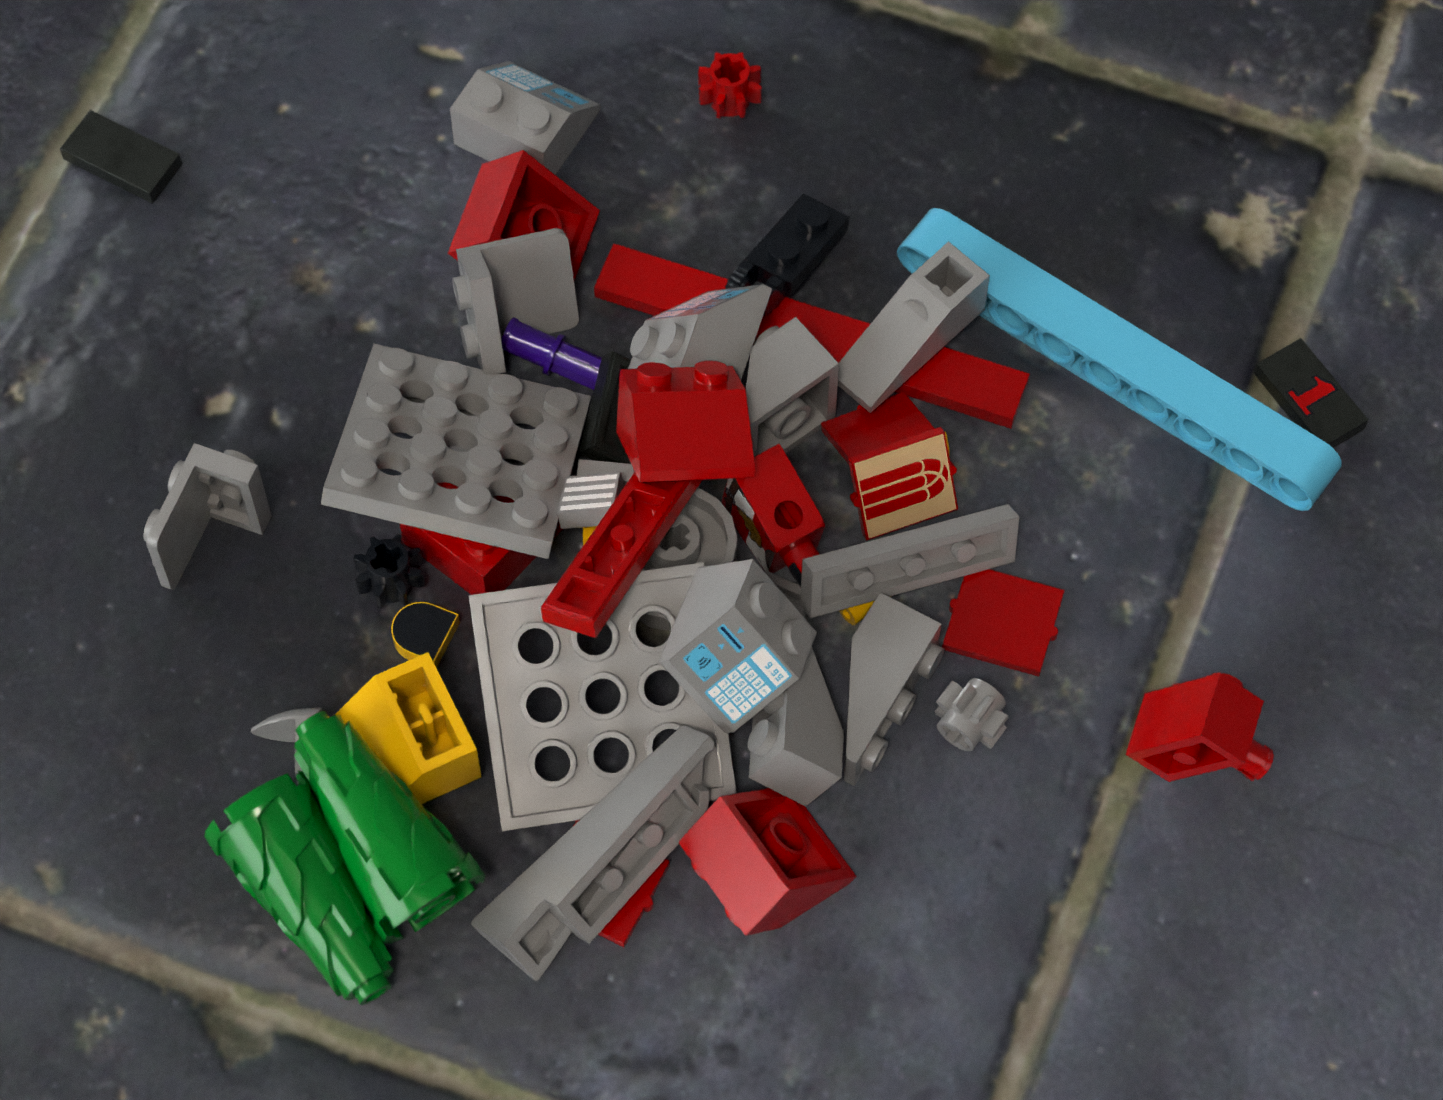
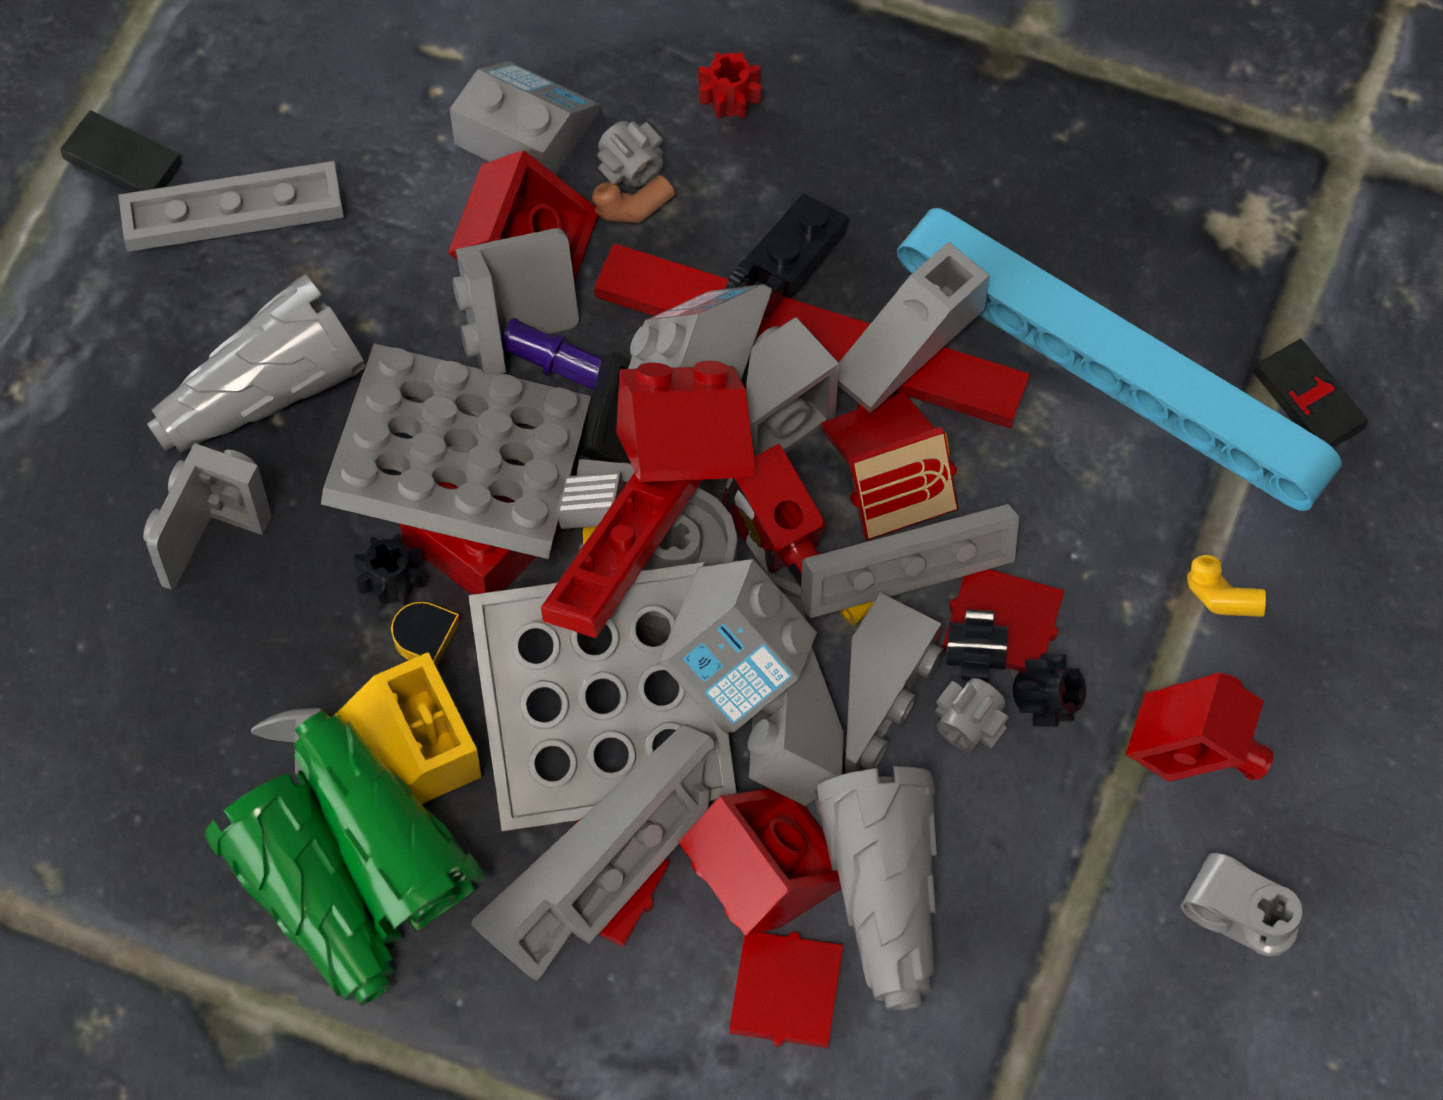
(230, 206): none -> light grey plate
(269, 363): none -> light grey cone
(630, 153): none -> light grey gear
(630, 207): none -> nougat arm
(786, 989): none -> red piece
(883, 850): none -> light grey cone
(977, 645): none -> black gear
(1049, 690): none -> black gear
(1218, 595): none -> yellow arm
(1237, 901): none -> light grey piece

